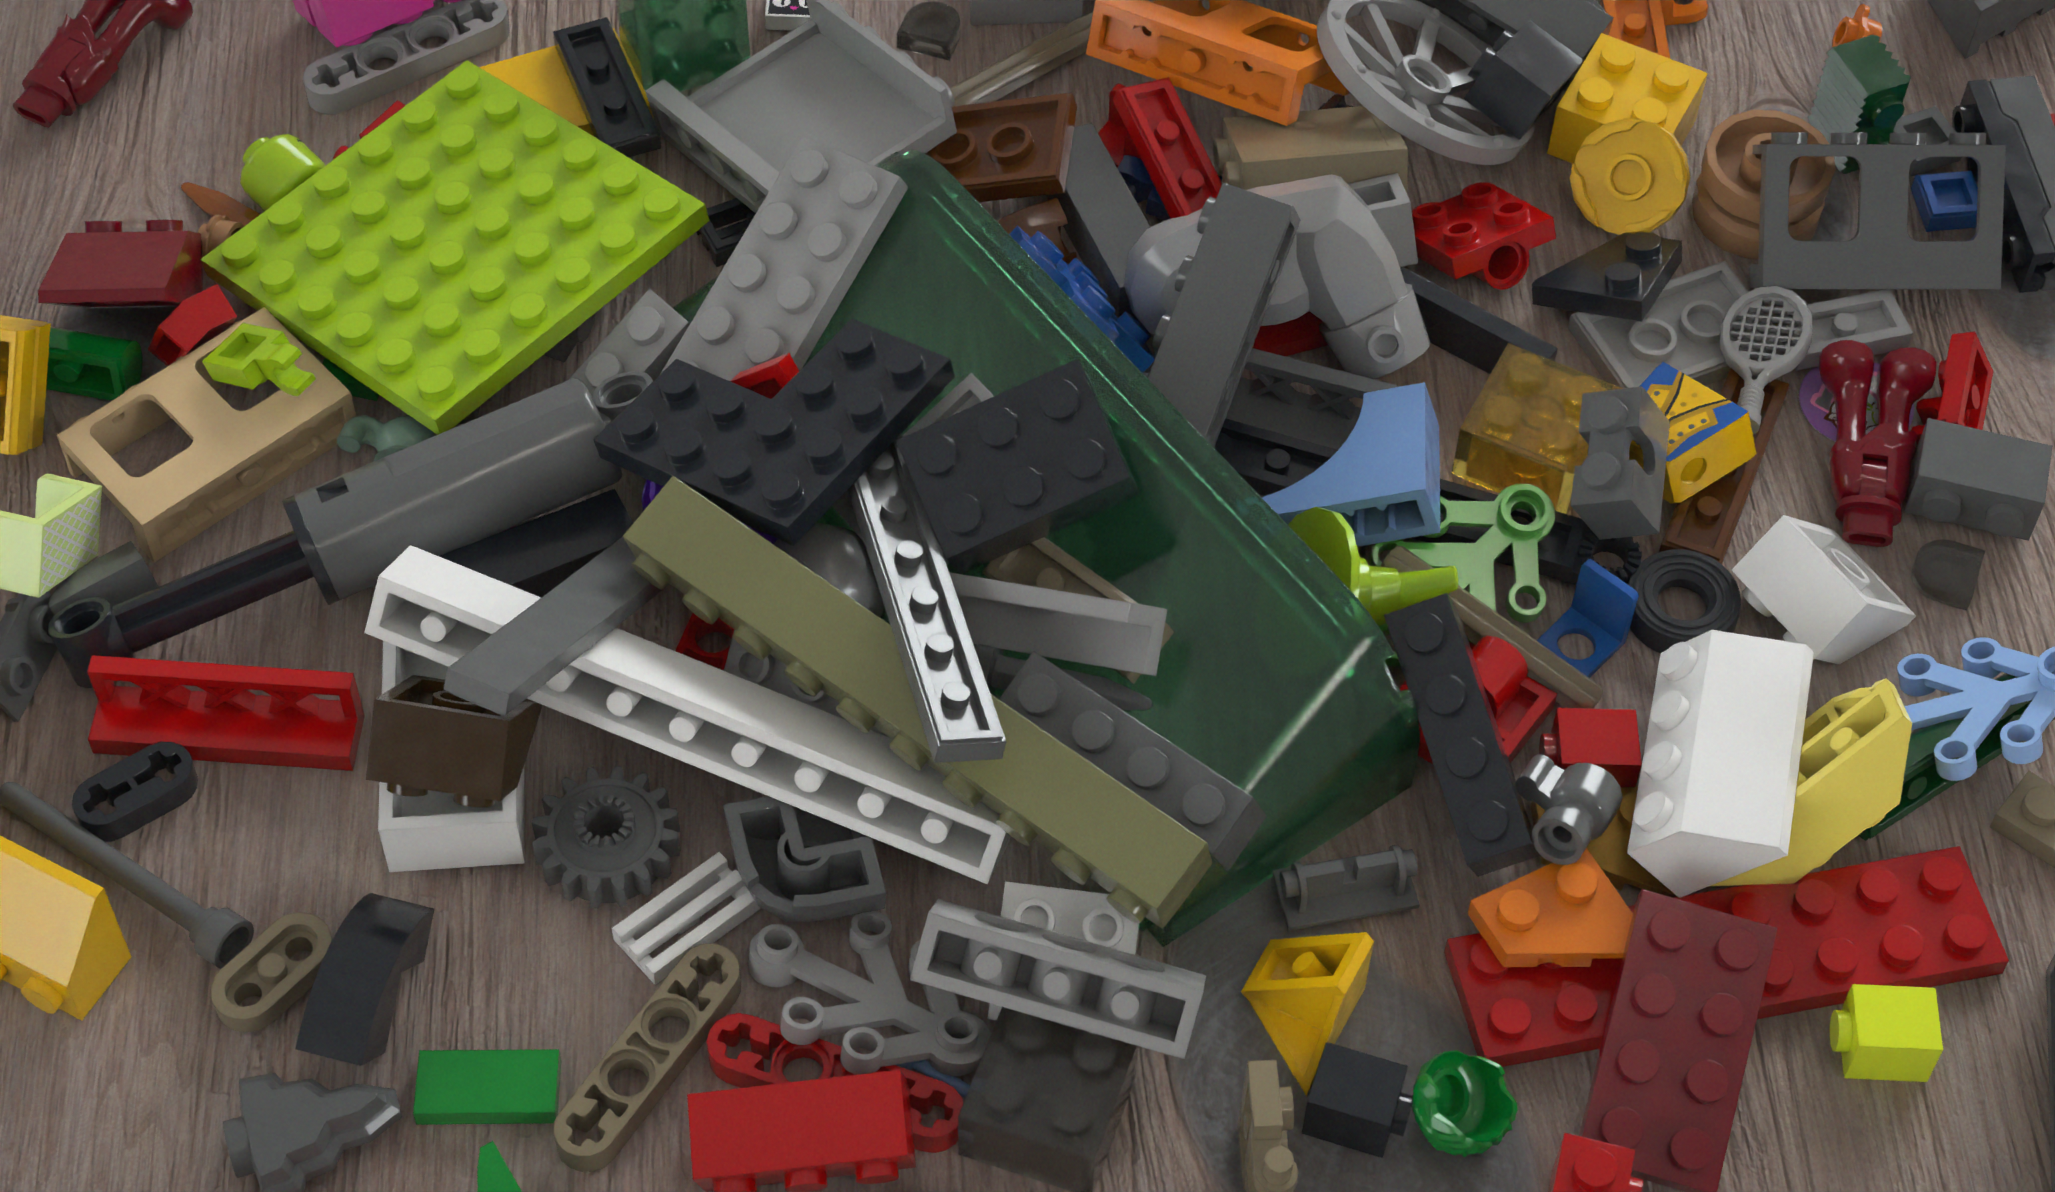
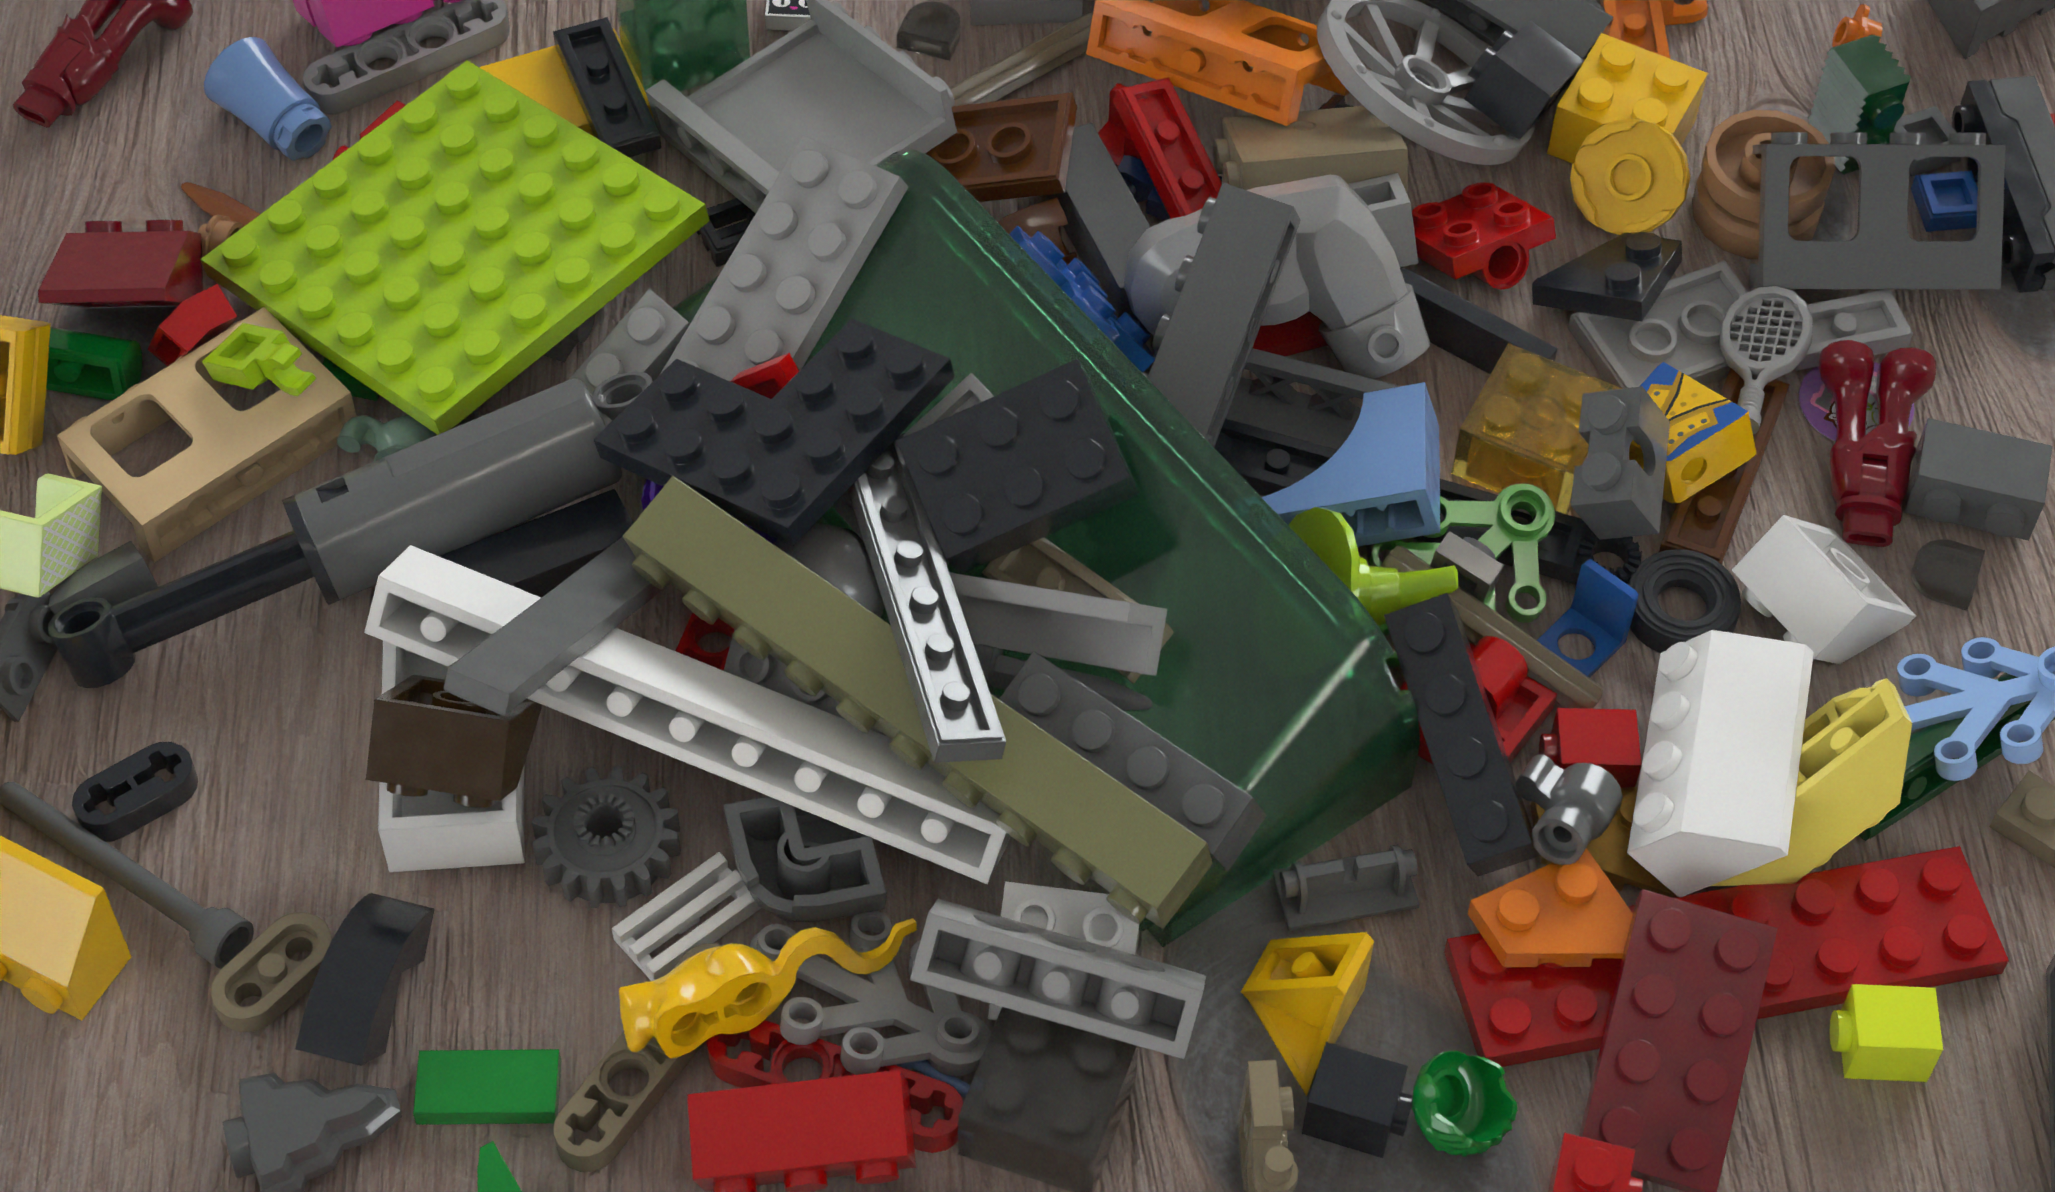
(227, 719): red fence -> none
(266, 98): none -> medium blue plant
(276, 168): lime head -> none
(734, 988): none -> yellow animal
(1474, 563): none -> plate
(1965, 386): red plate -> none

